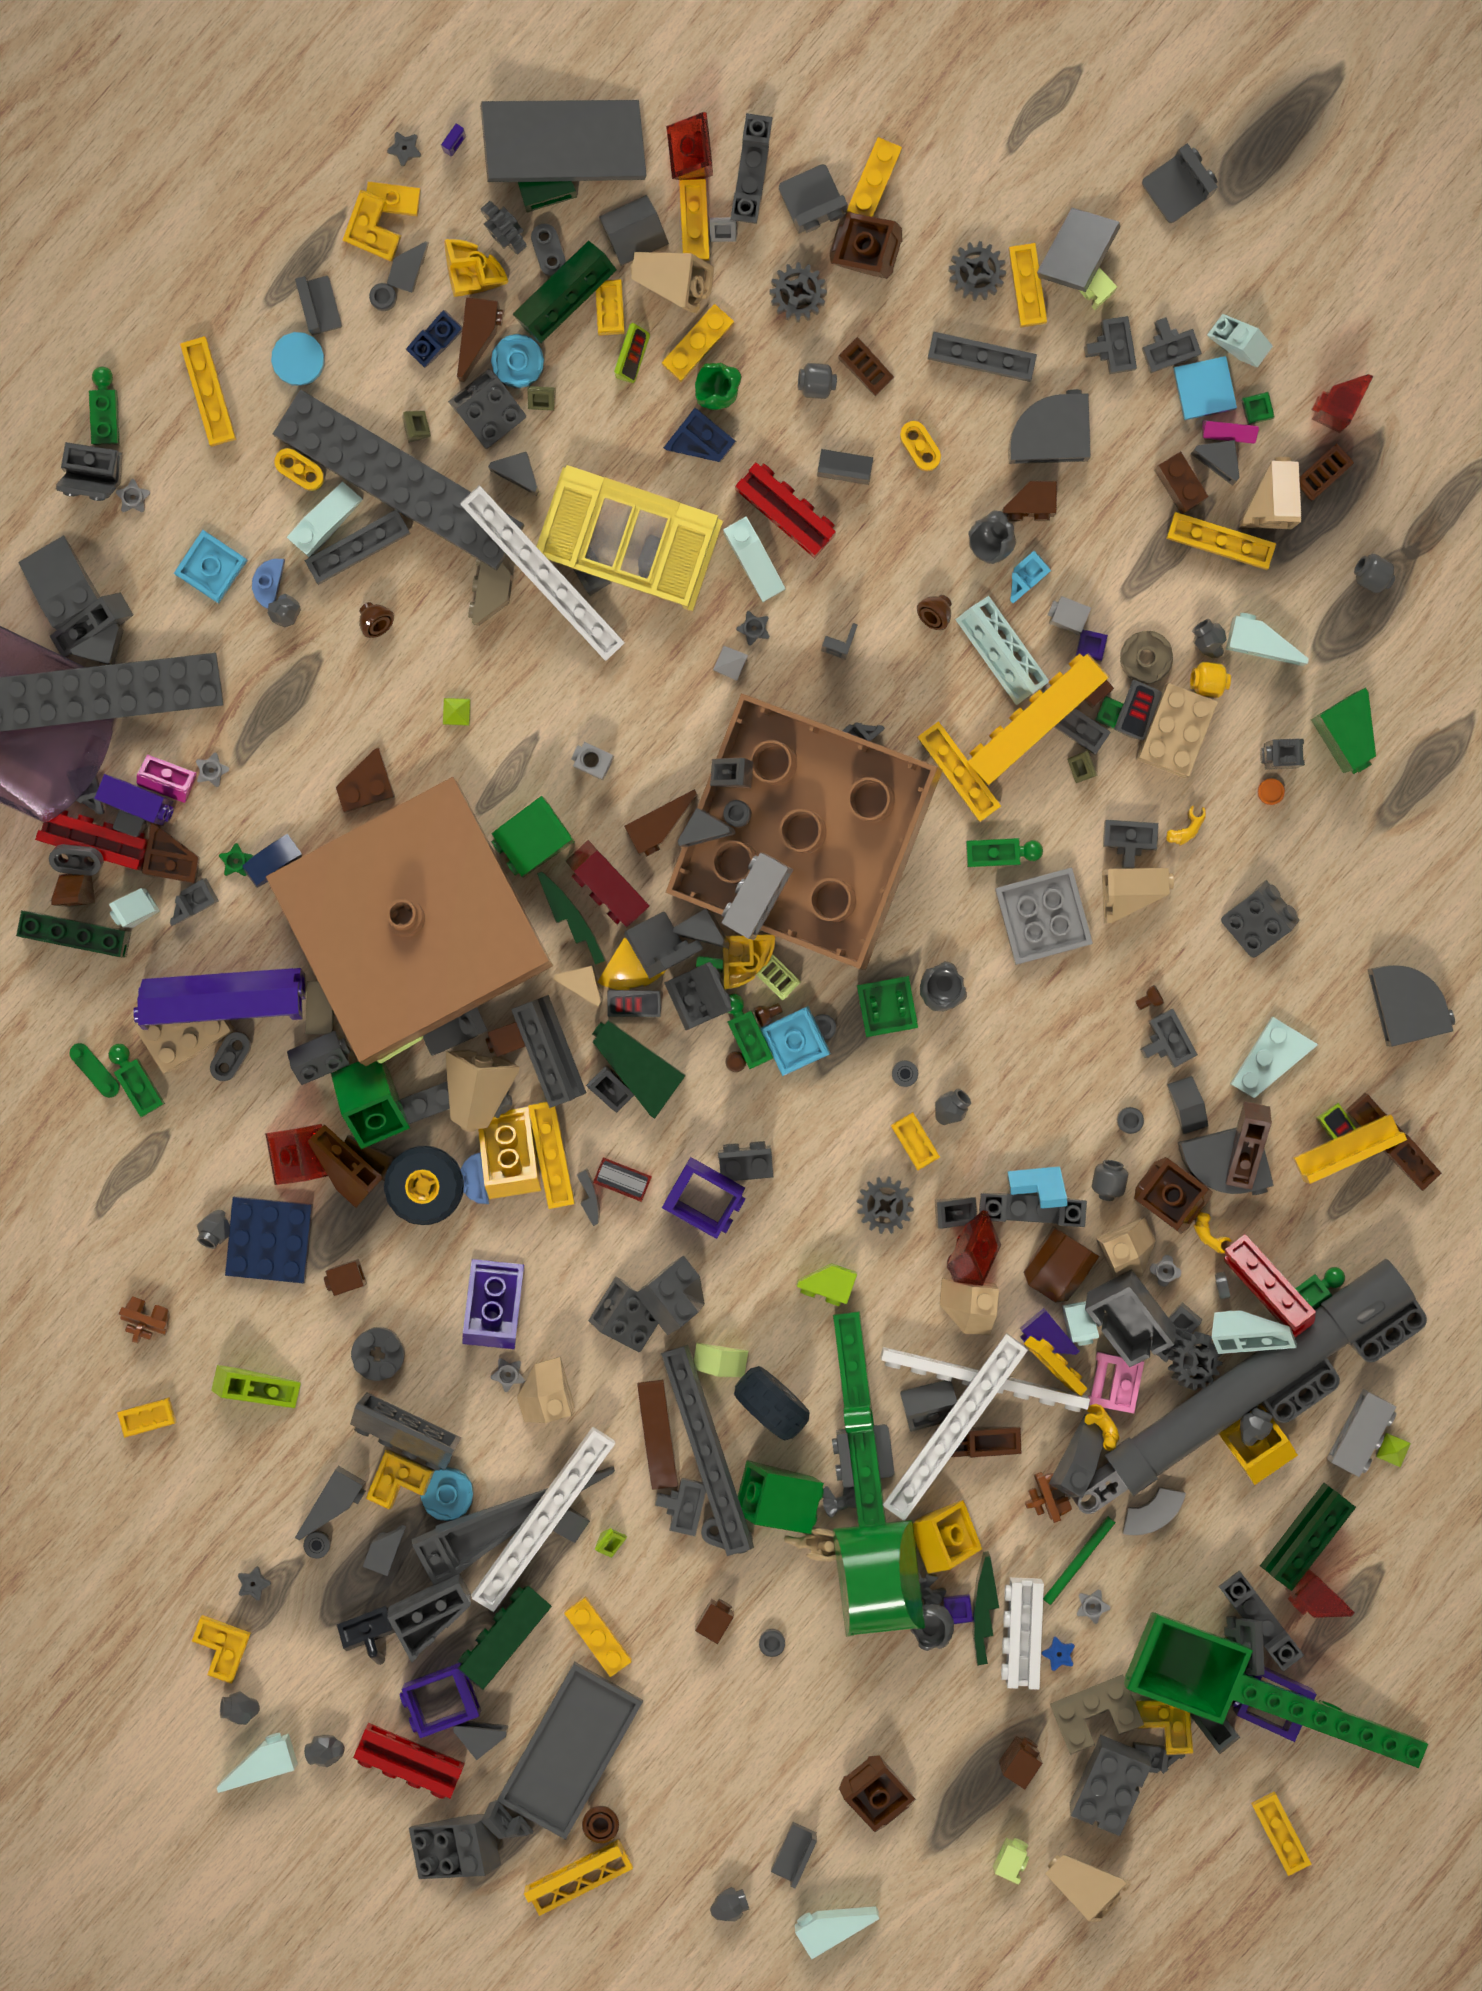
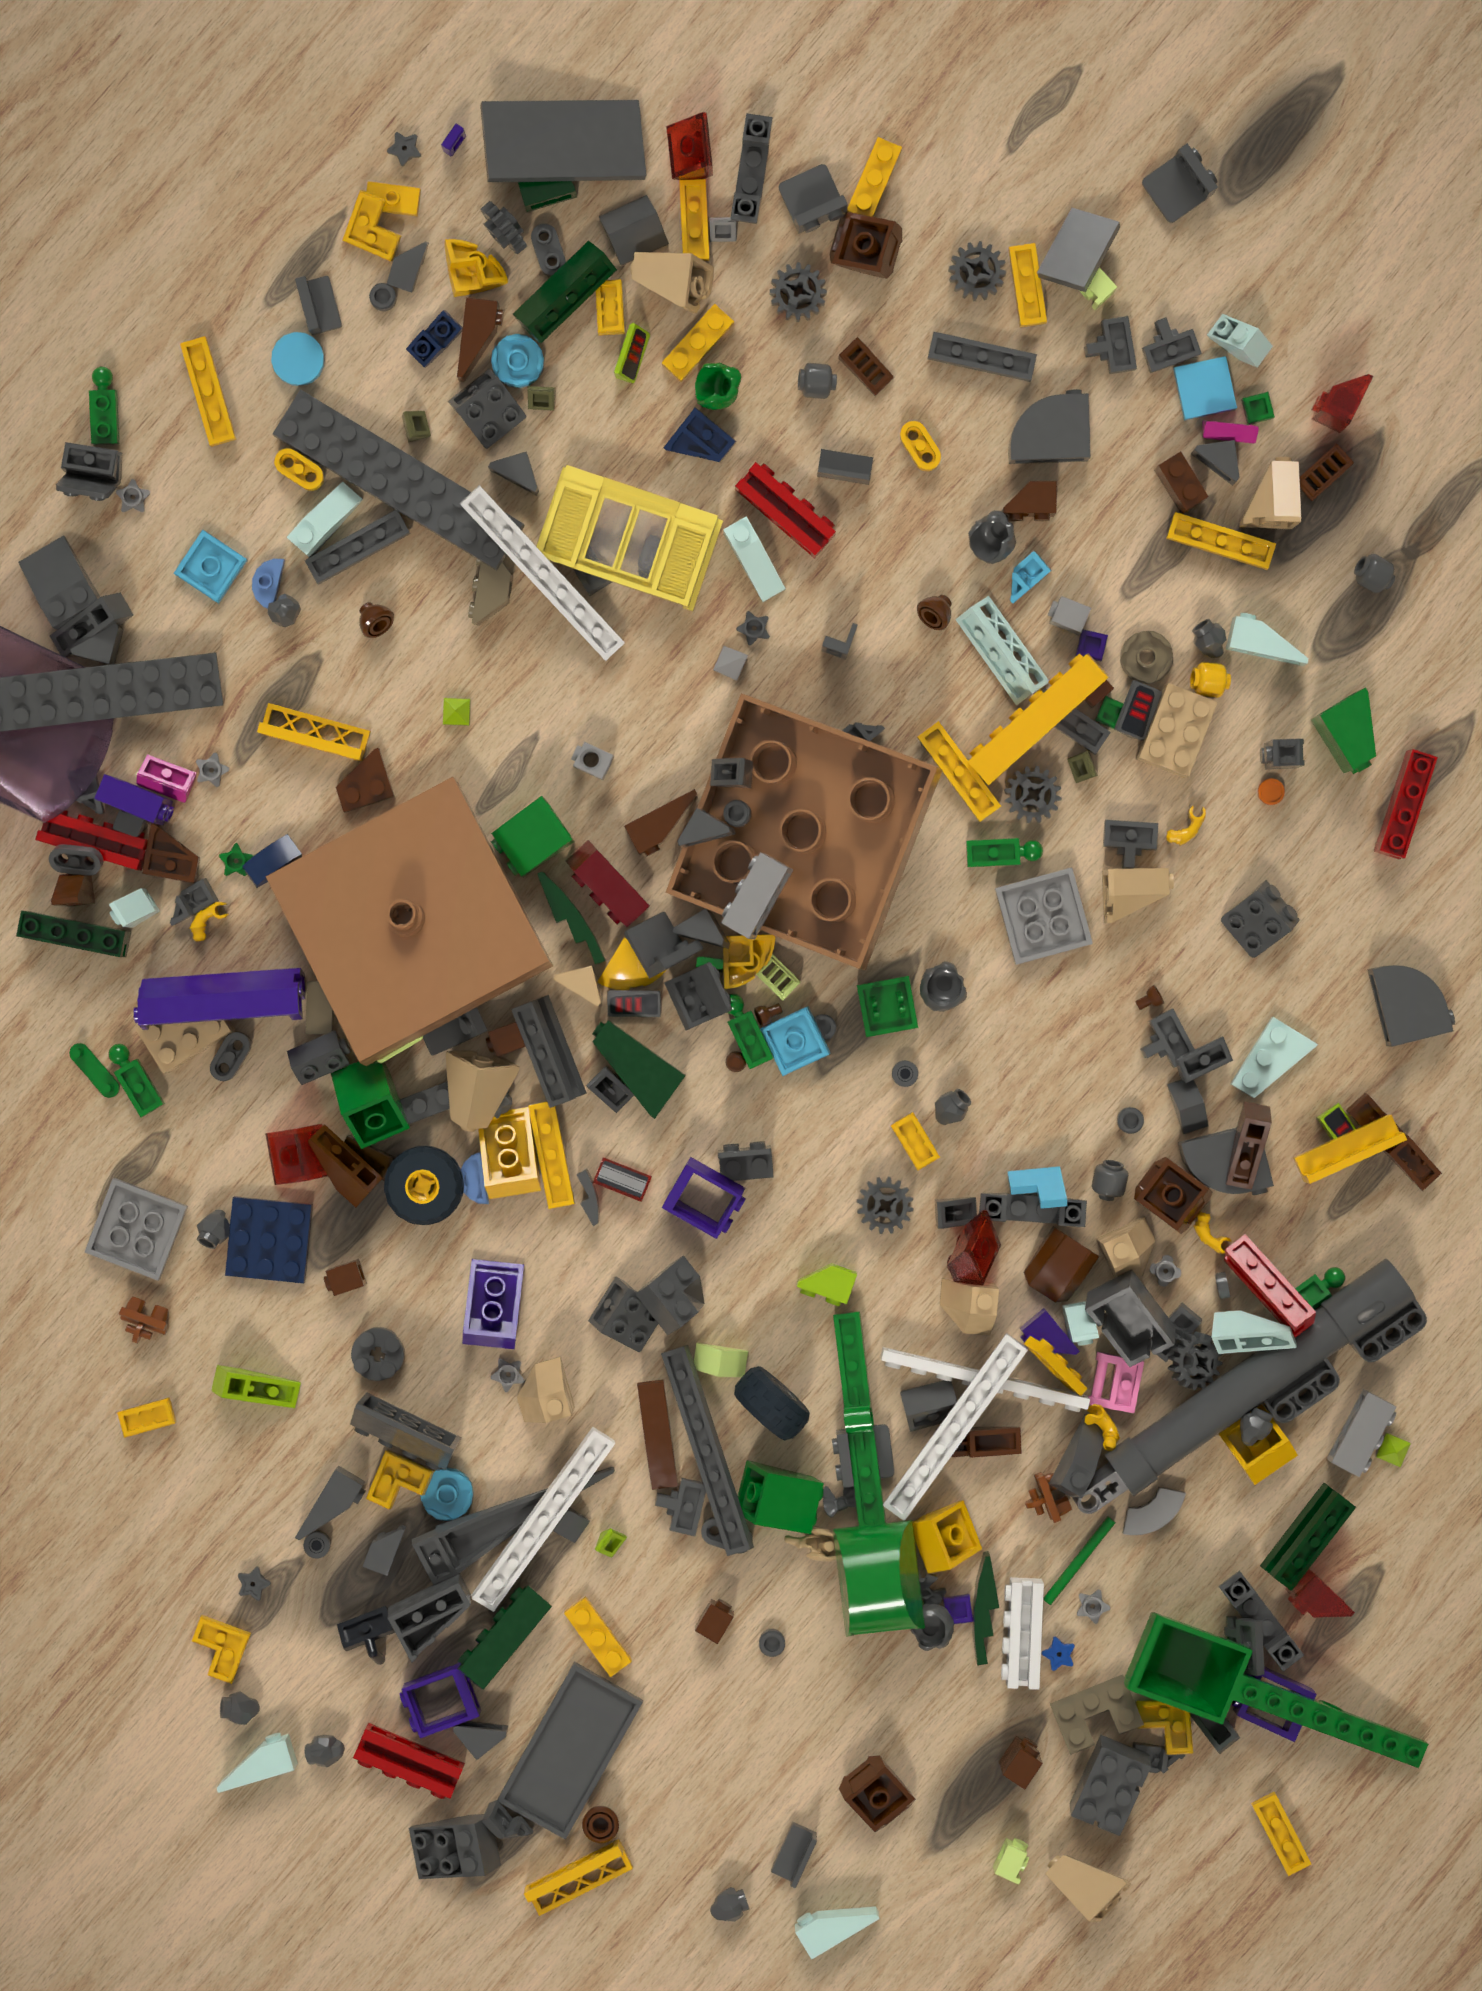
(136, 1229): none -> light grey plate
(199, 922): none -> yellow piece
(310, 741): none -> yellow fence
(1040, 804): none -> dark grey gear
(1203, 1060): none -> dark grey slope
(1405, 804): none -> red brick

